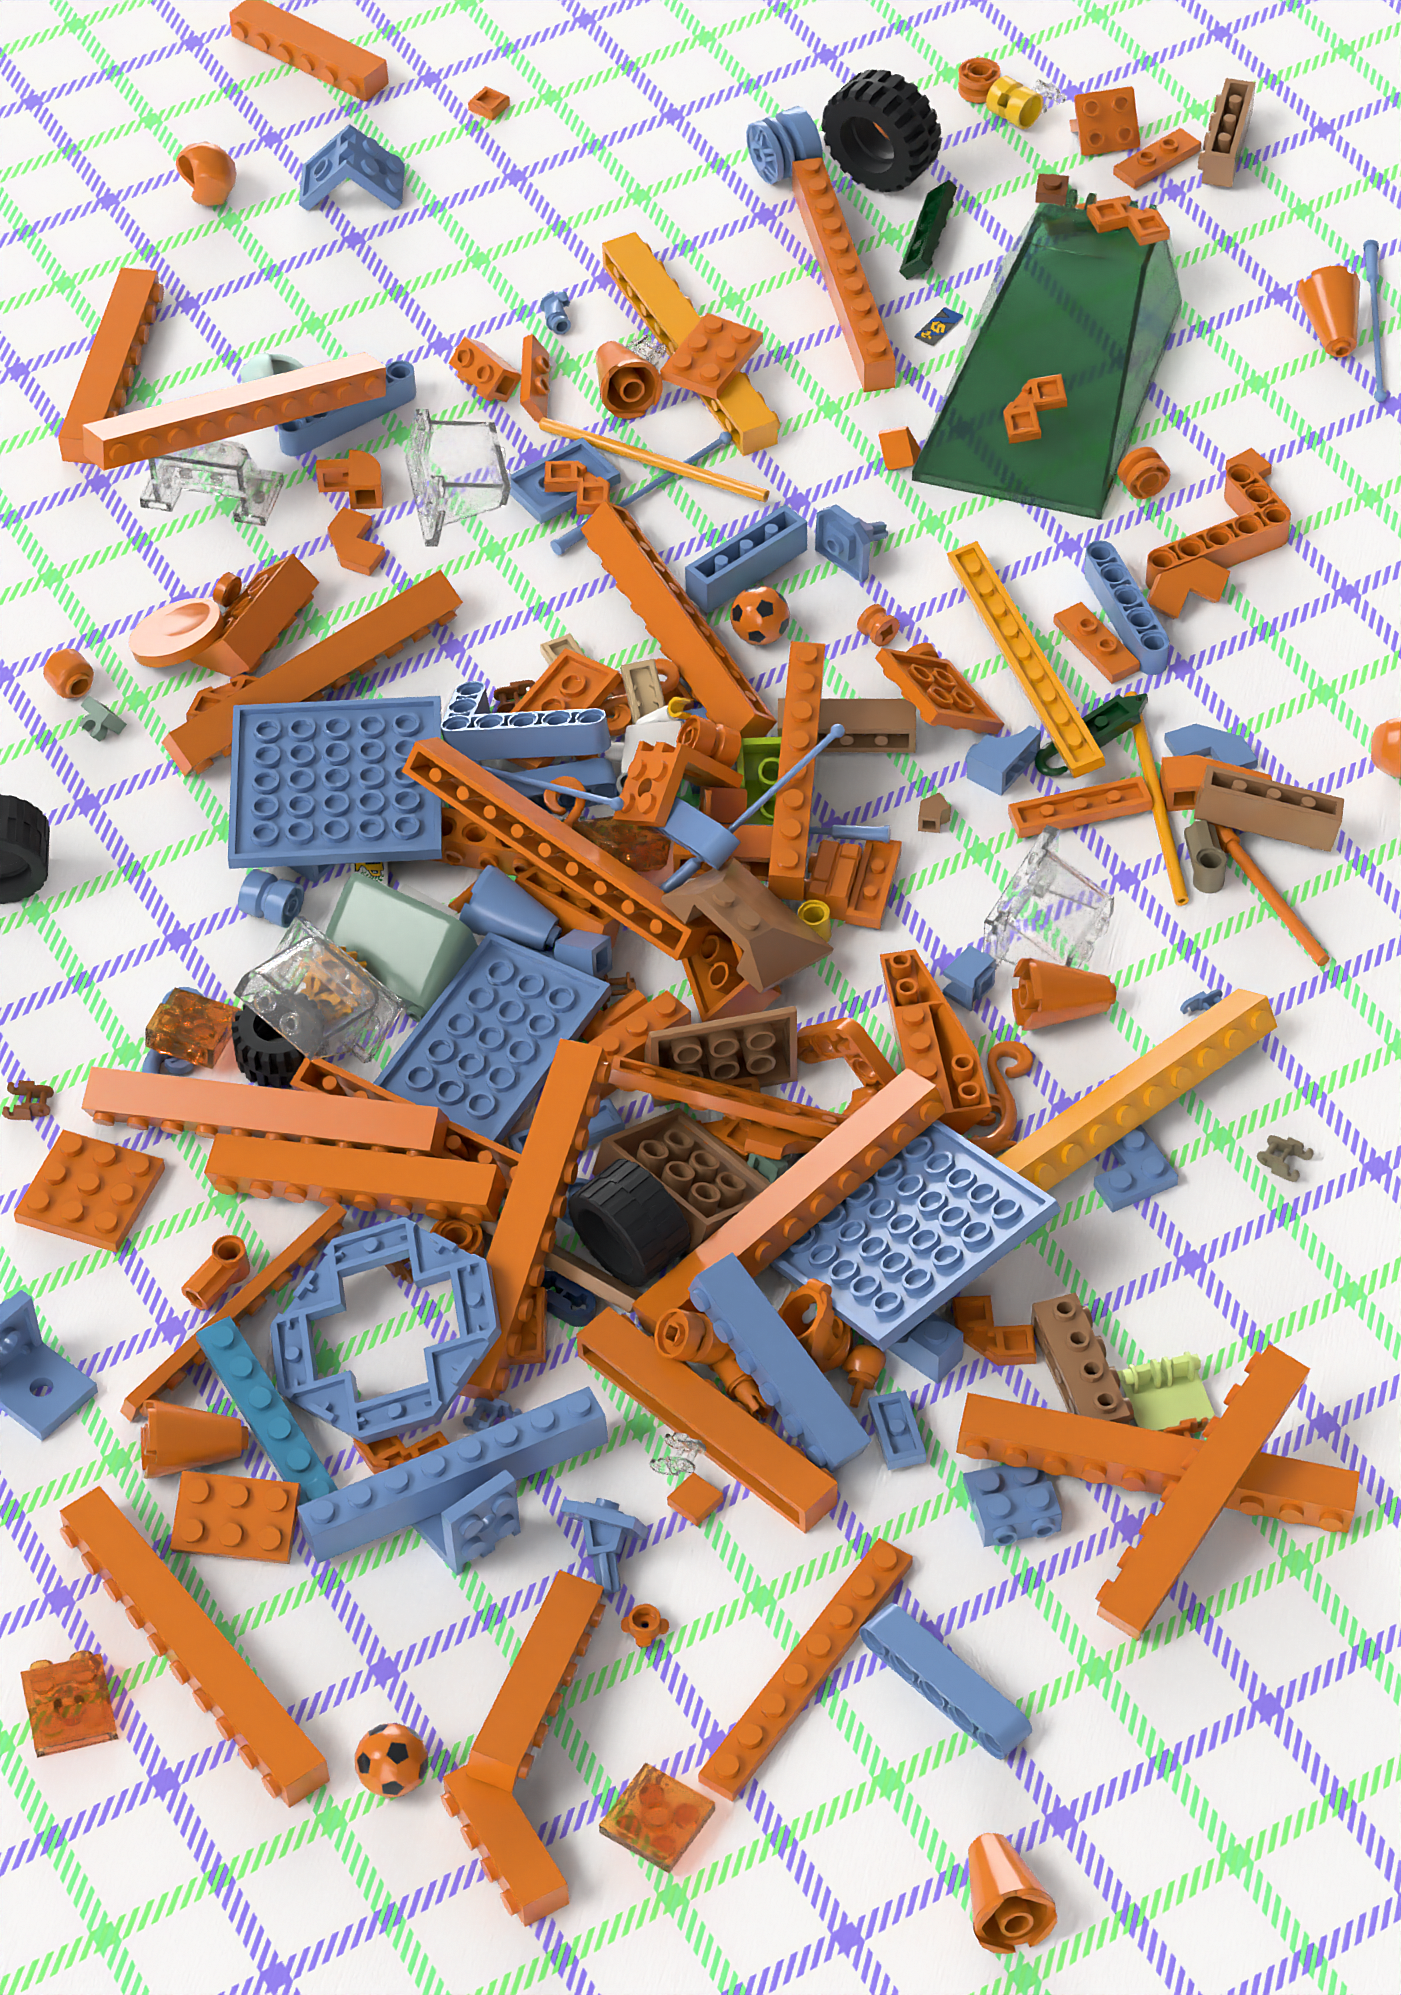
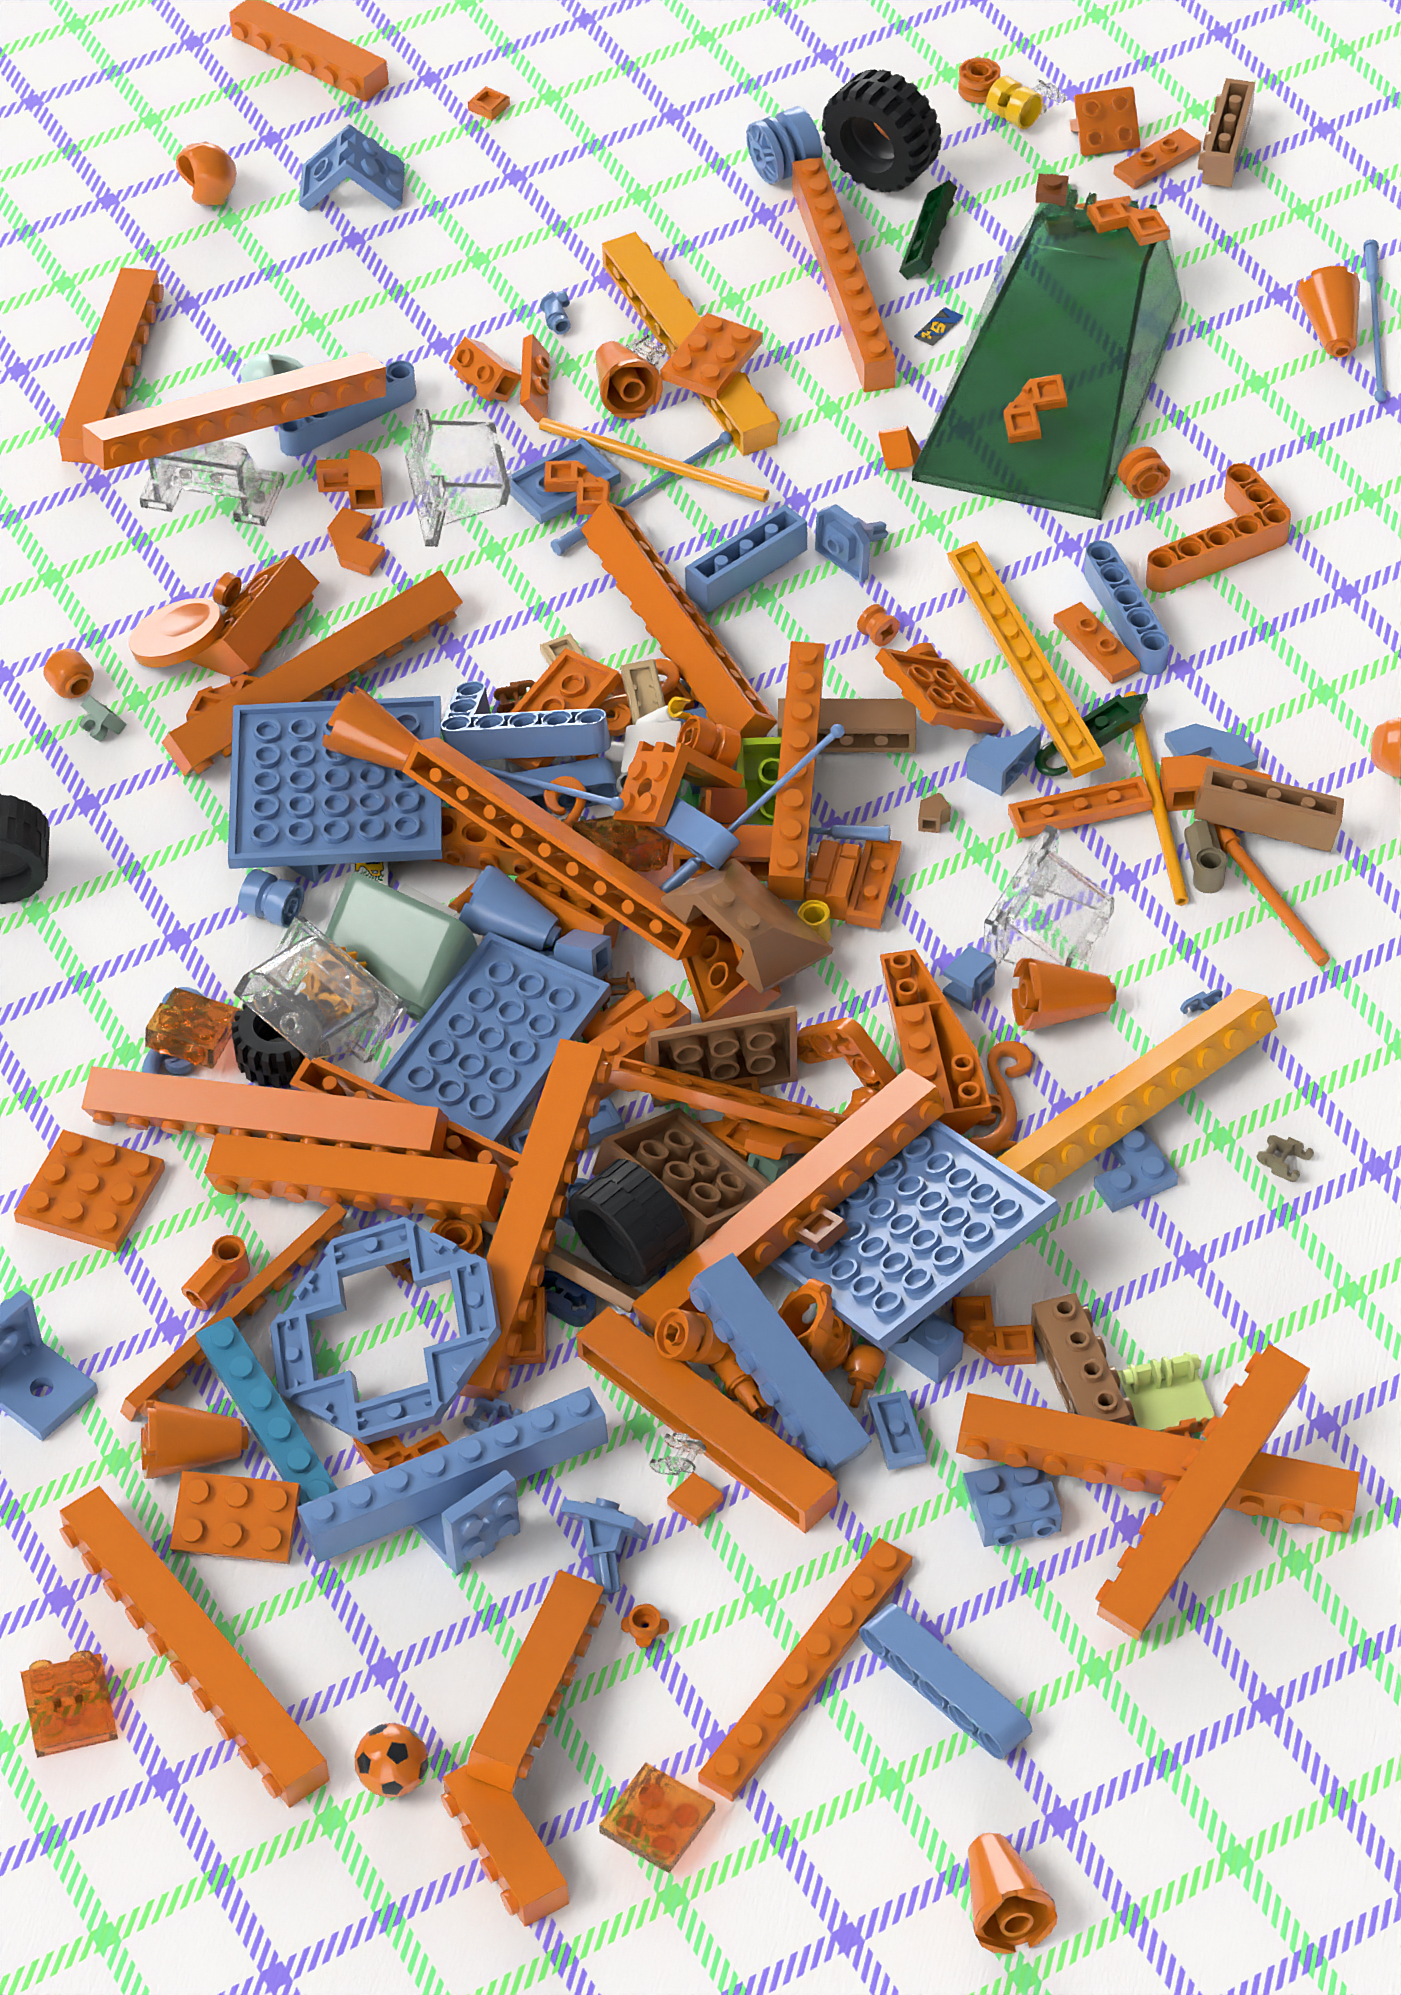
(27, 1110): dark orange piece -> none
(368, 732): none -> orange cone
(760, 615): orange piece -> none
(821, 1229): none -> dark orange plate
(1195, 576): orange tile -> none
(1253, 459): orange tile -> none

